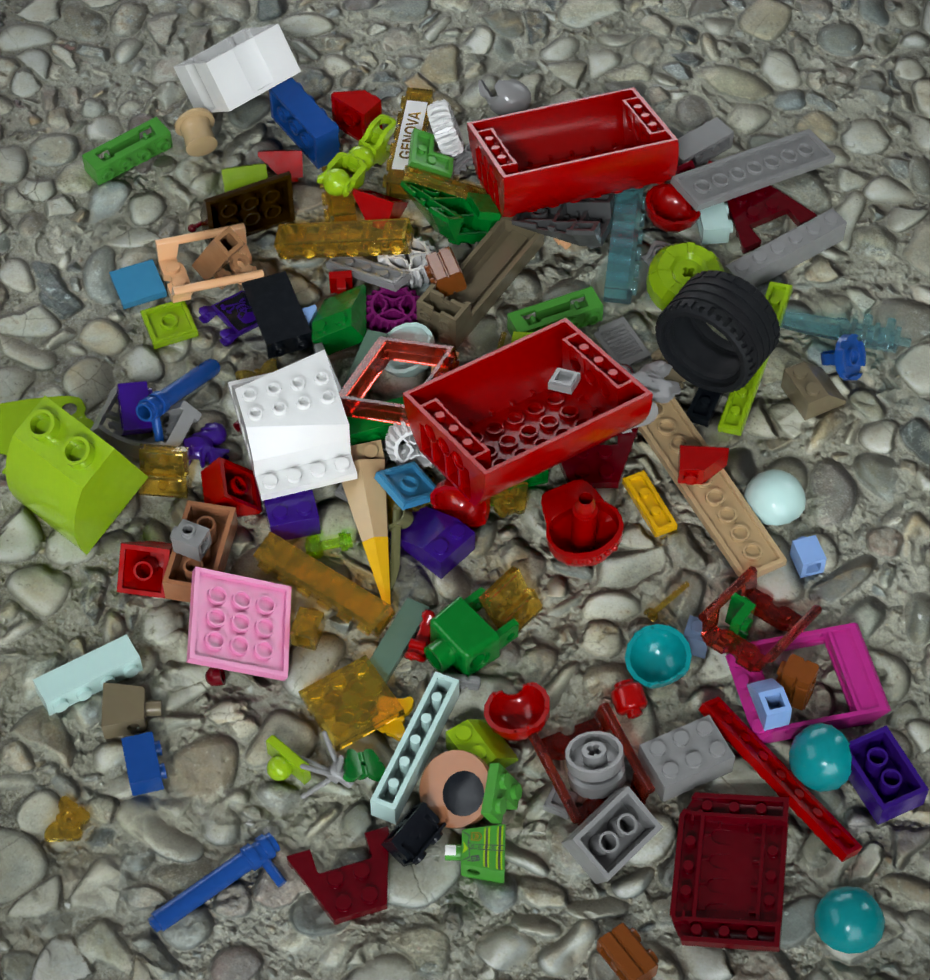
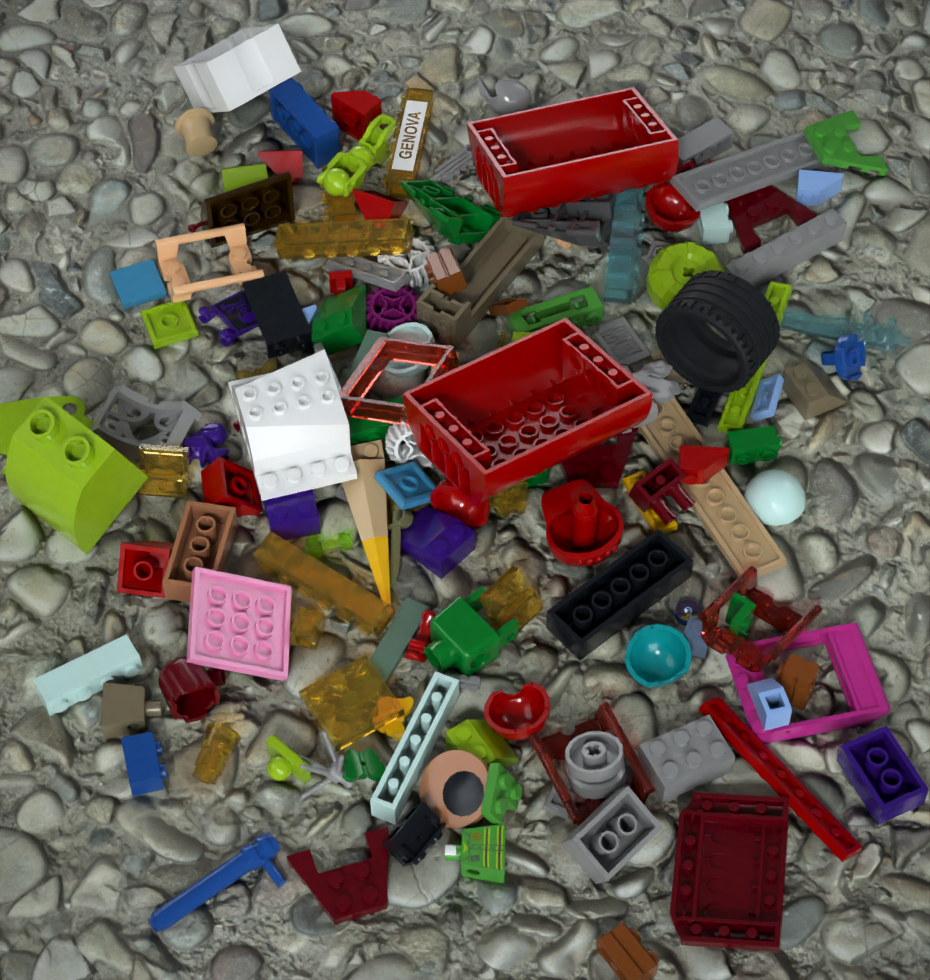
(61, 829): clear yellow animal -> none
(127, 151): bright green brick -> none
(128, 398): dark purple brick -> none
(160, 401): blue cylinder -> none
(187, 689): none -> dark red cylinder
(191, 540): light grey brick -> none
(215, 752): none -> clear yellow plant
(218, 254): medium nougat brick -> none
(424, 158): bright green plate -> none
(439, 182): clear yellow tile -> none
(445, 128): white gear -> none
(483, 206): green tile -> none
(507, 306): none -> dark orange tile
(564, 380): light grey tile -> none
(619, 594): none -> black brick
(629, 698): red head -> none
(653, 613): clear yellow piece -> none
(654, 487): none -> dark red brick
(685, 609): none -> tile
(753, 445): none -> green brick
(767, 397): none -> light blue plate
(807, 556): light blue brick -> none
(817, 186): none -> light blue slope
(821, 757): teal cylinder -> none
(835, 147): none -> bright green wing
(849, 920): teal cylinder -> none

